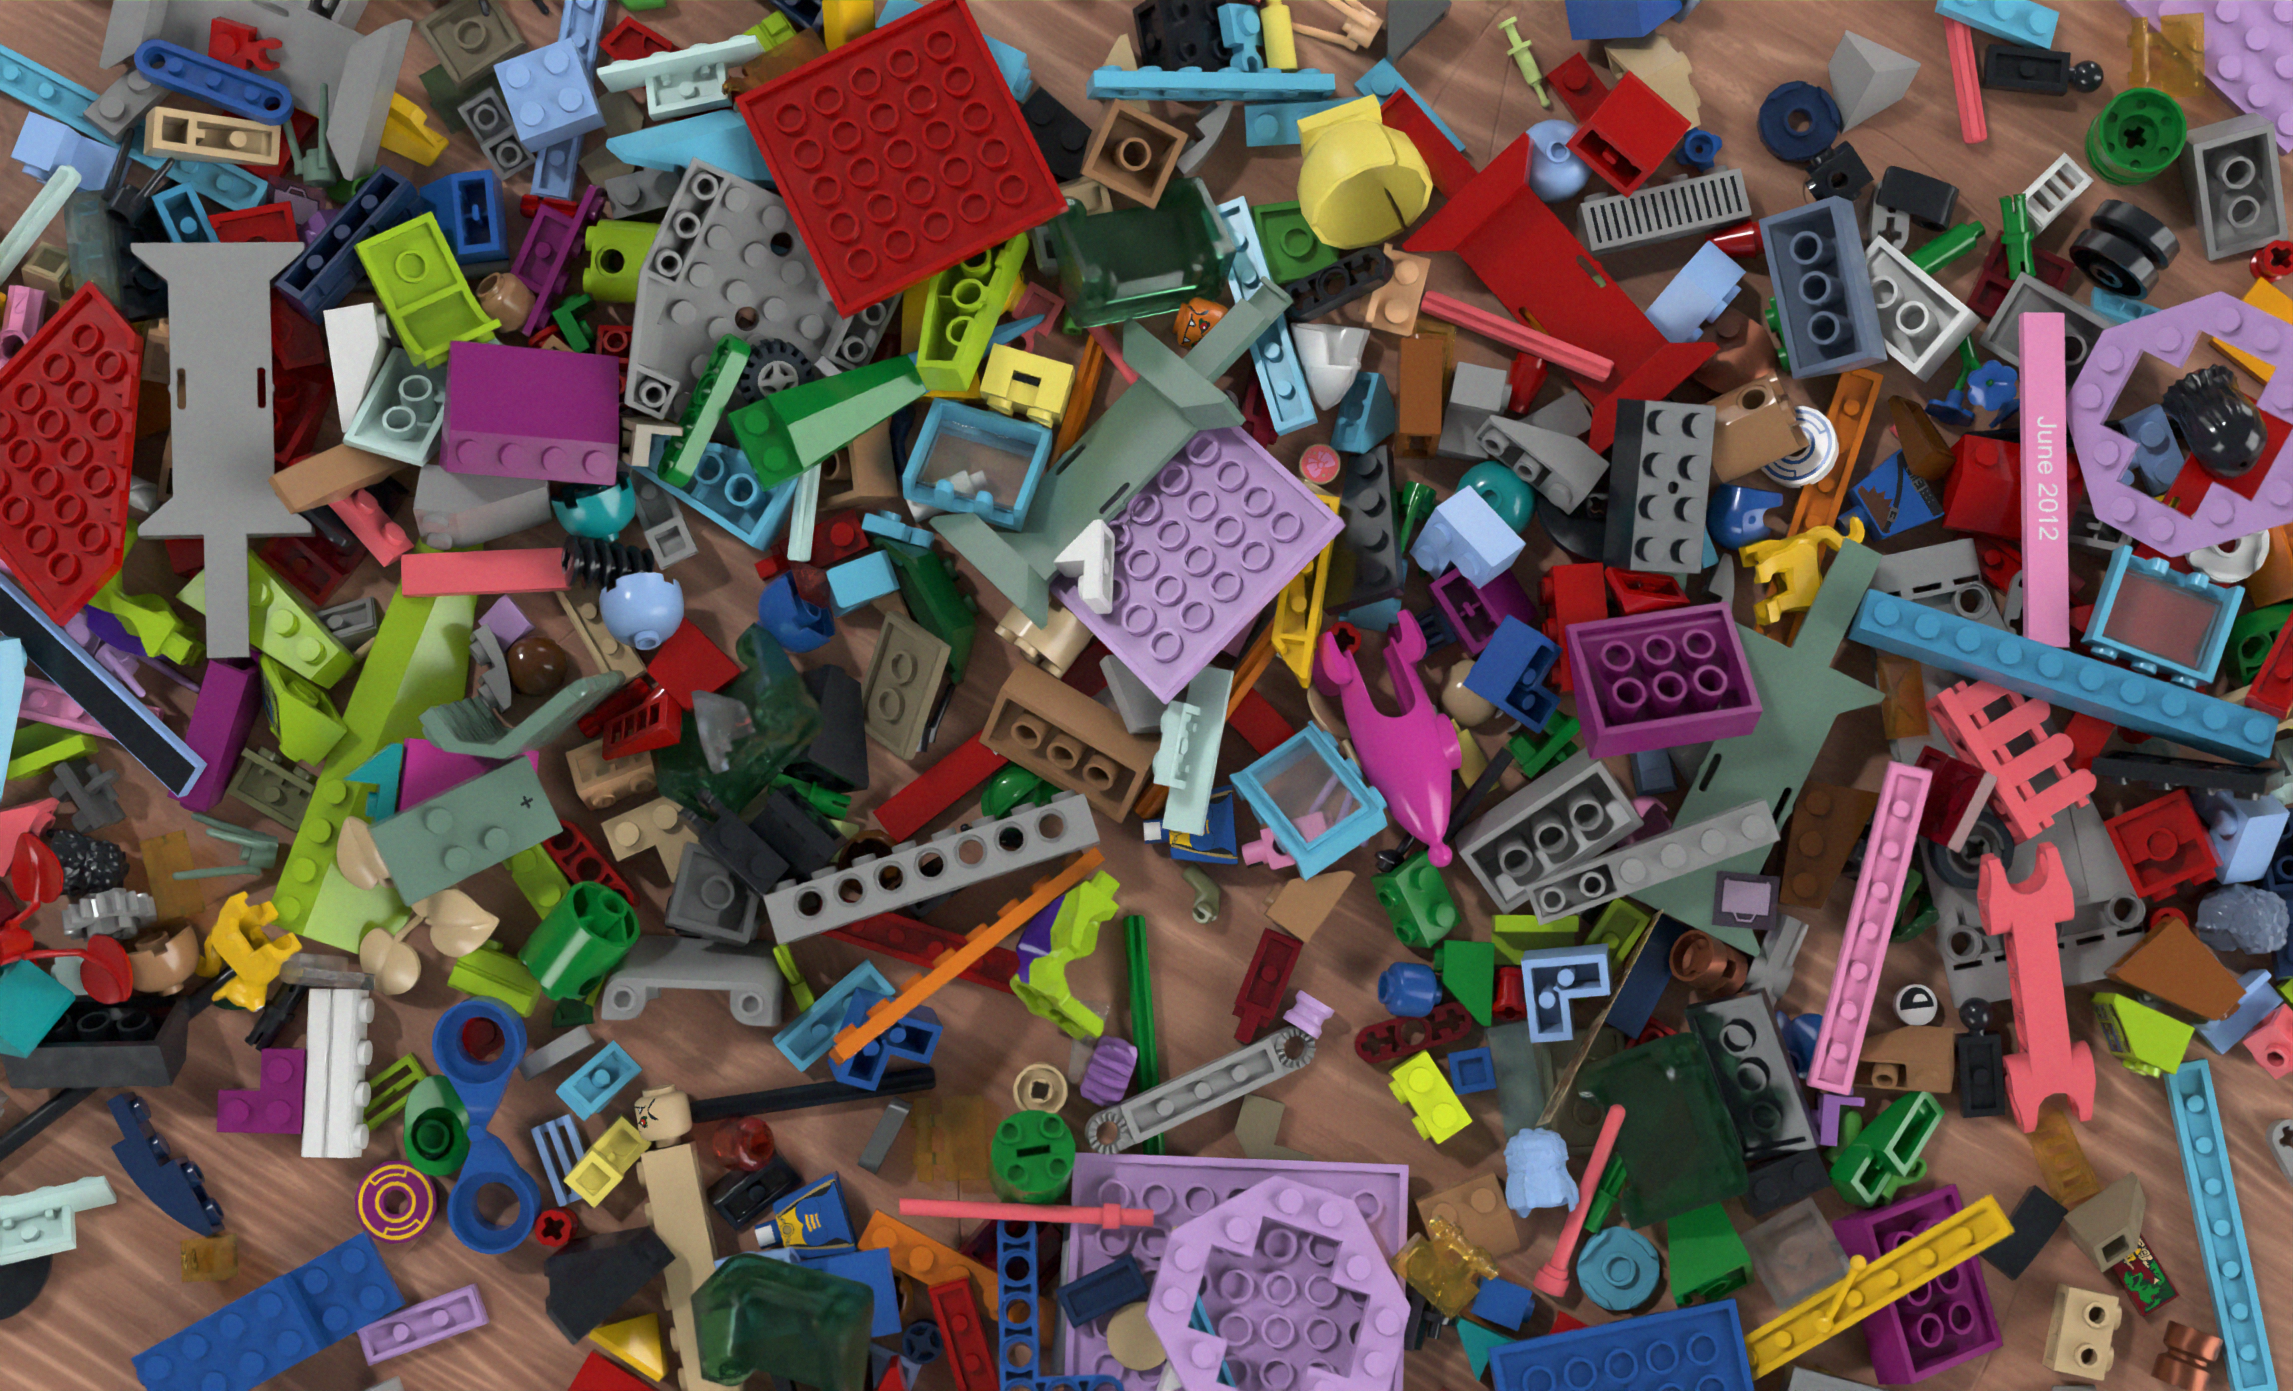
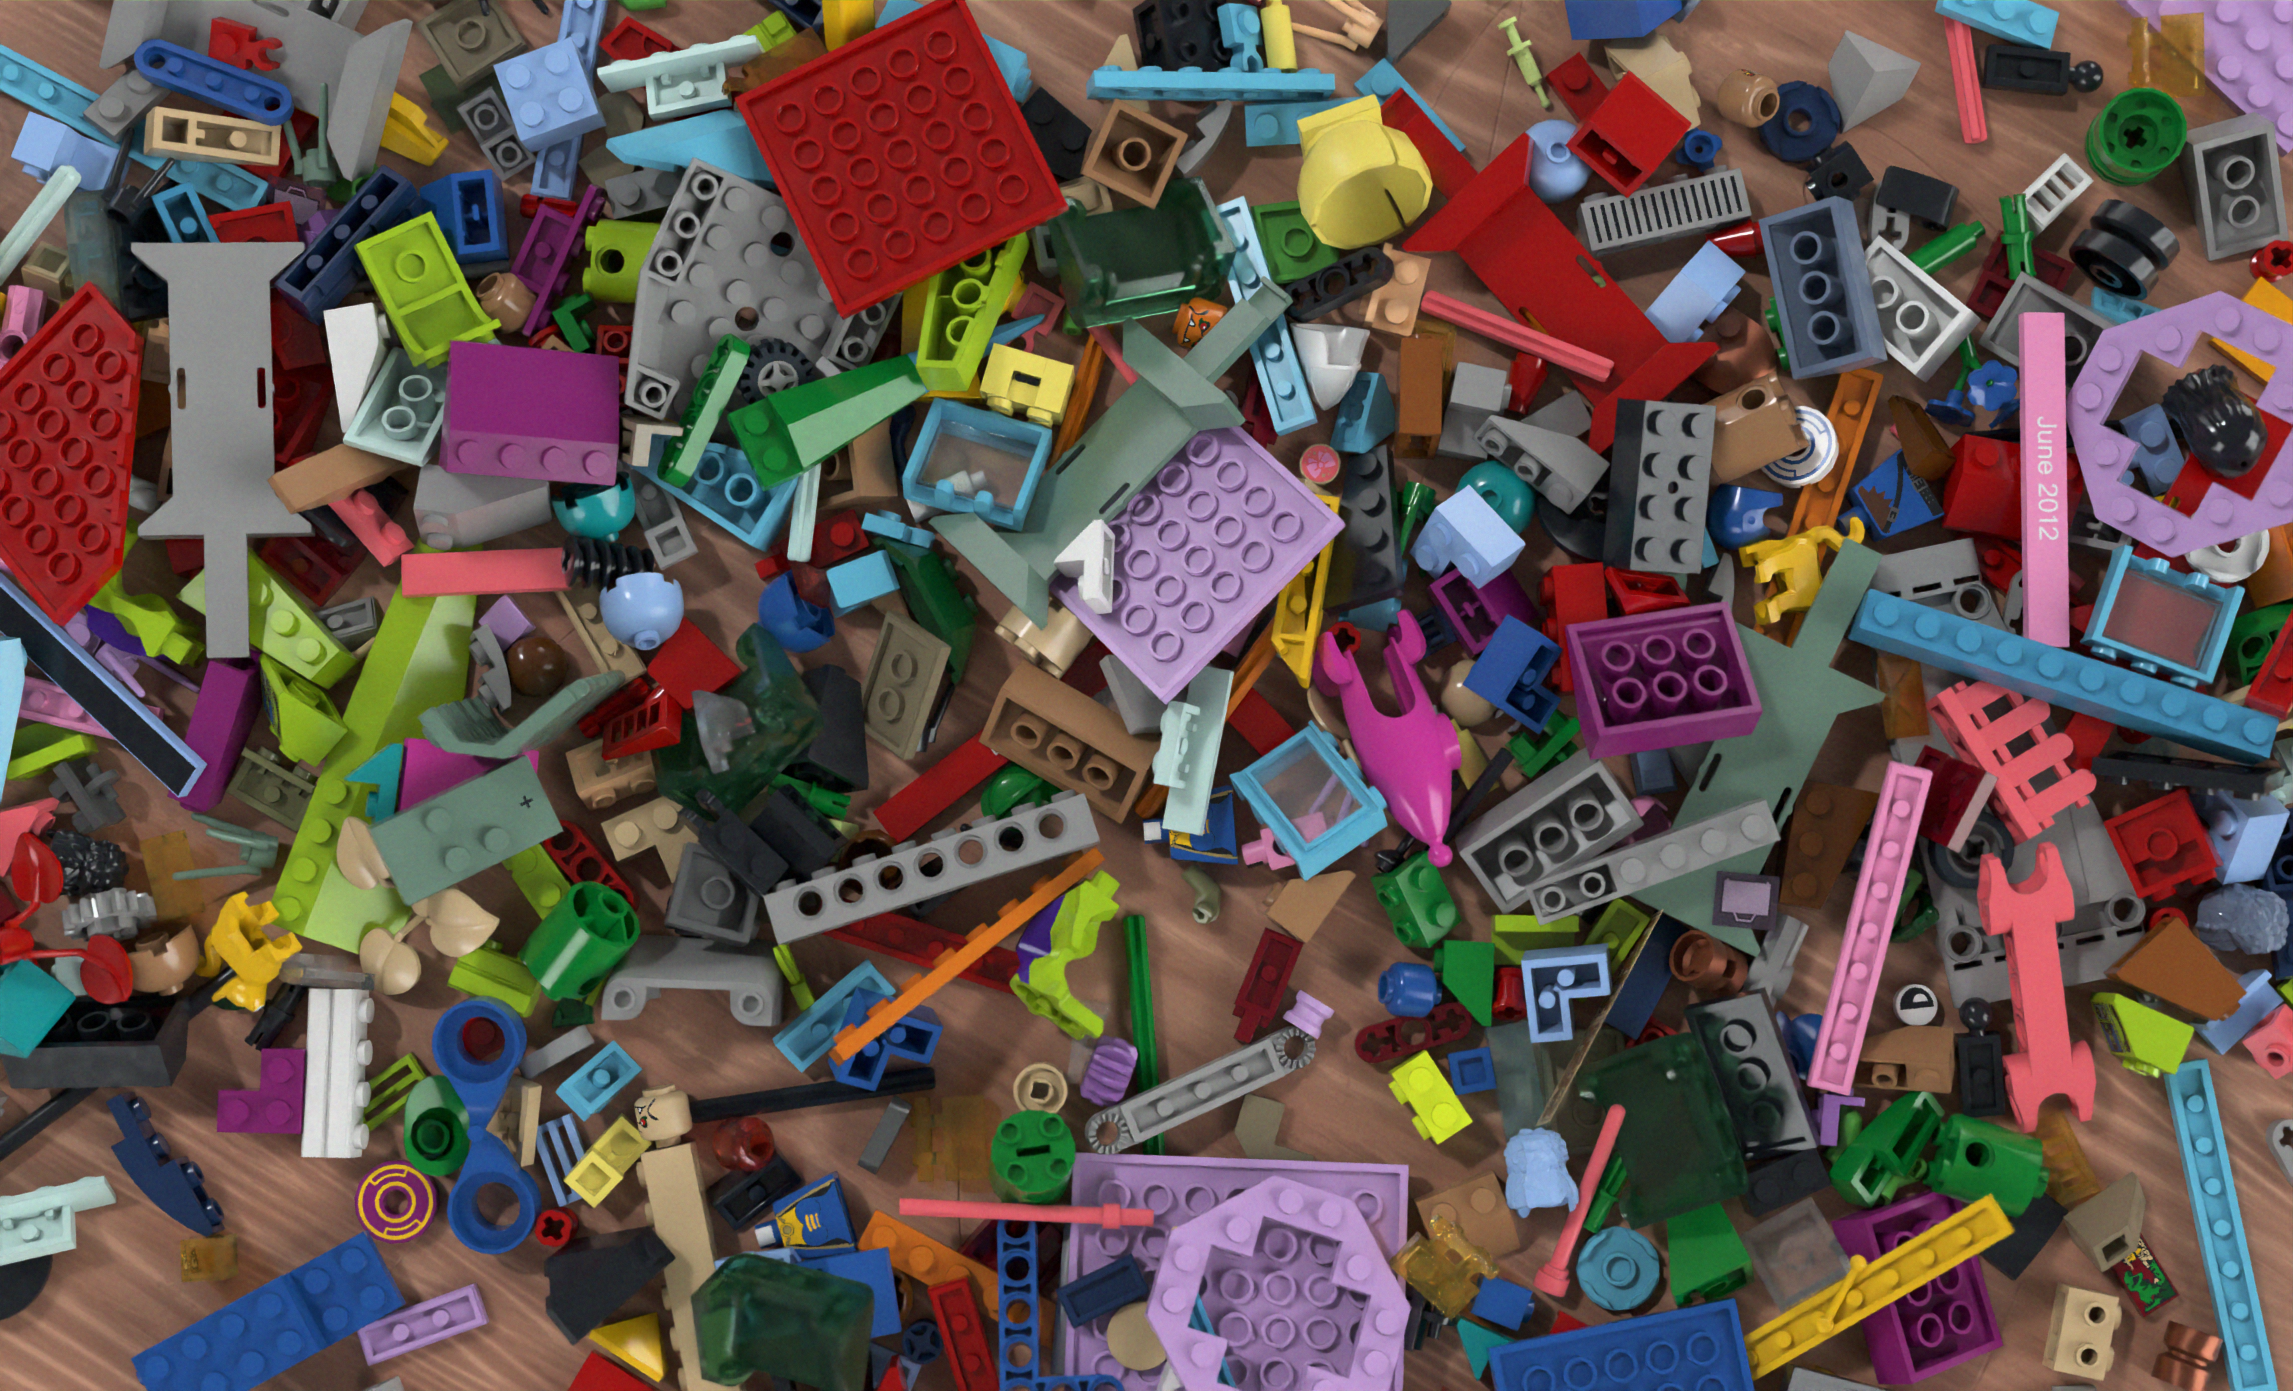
(518, 1119): none -> tan slope
(1748, 98): none -> medium nougat head
(1984, 1160): none -> green cylinder

